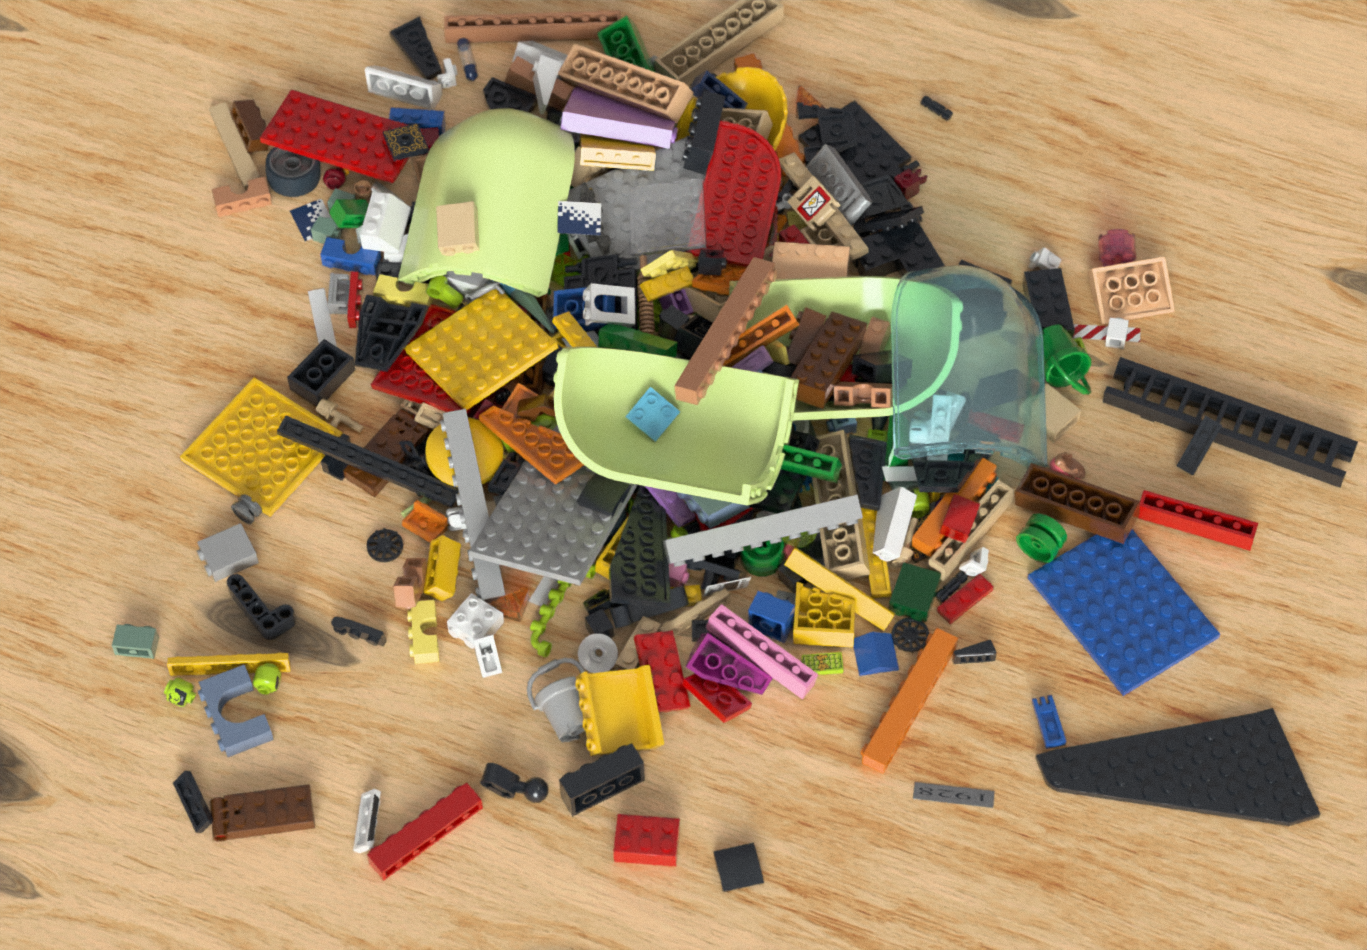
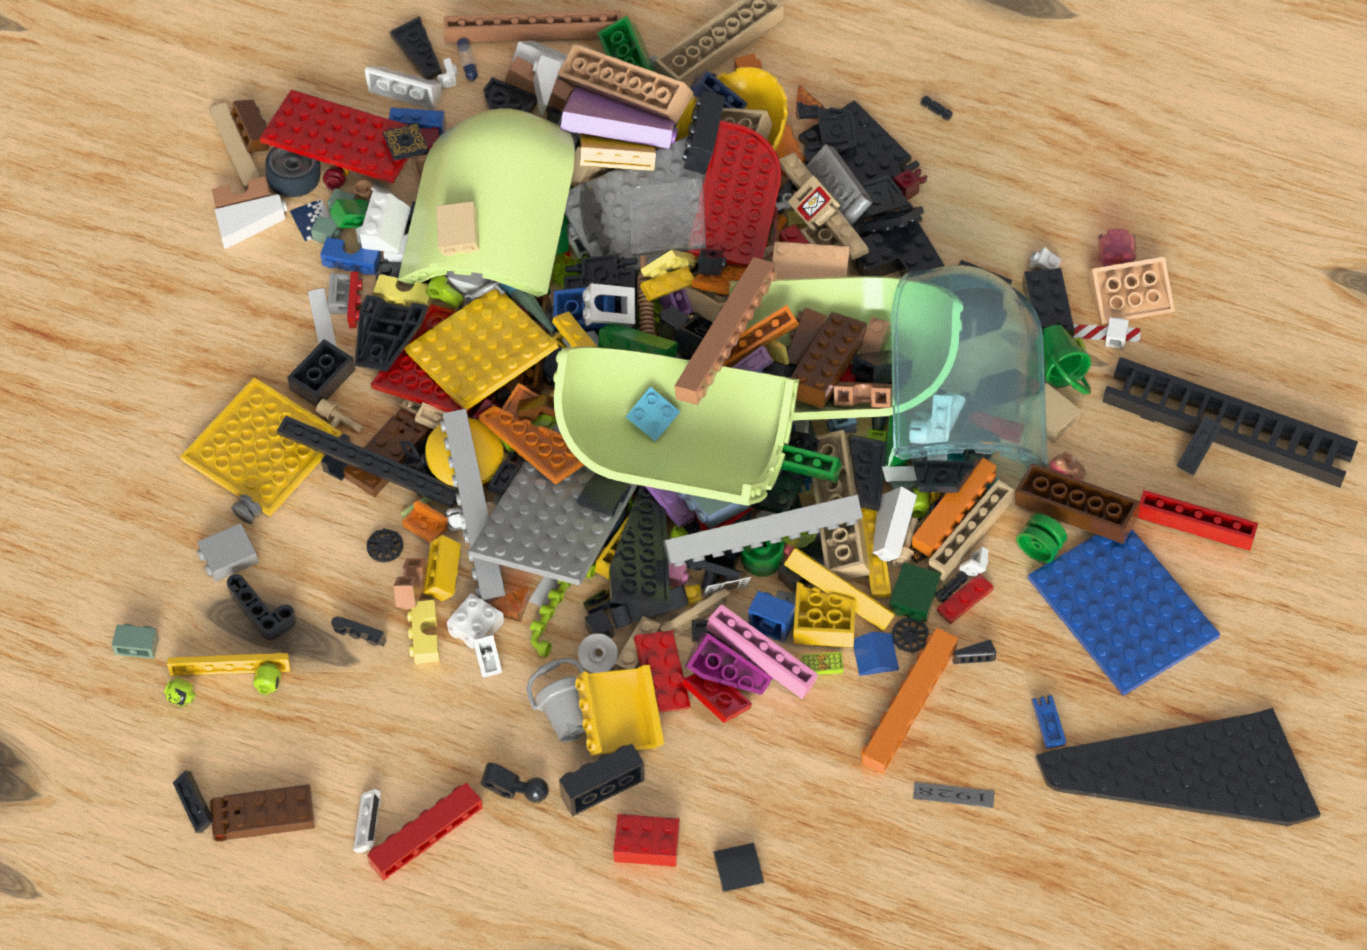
(233, 736): sand blue arch -> none
(249, 218): none -> white slope
(579, 218): sticker -> none
(959, 518): red piece -> none

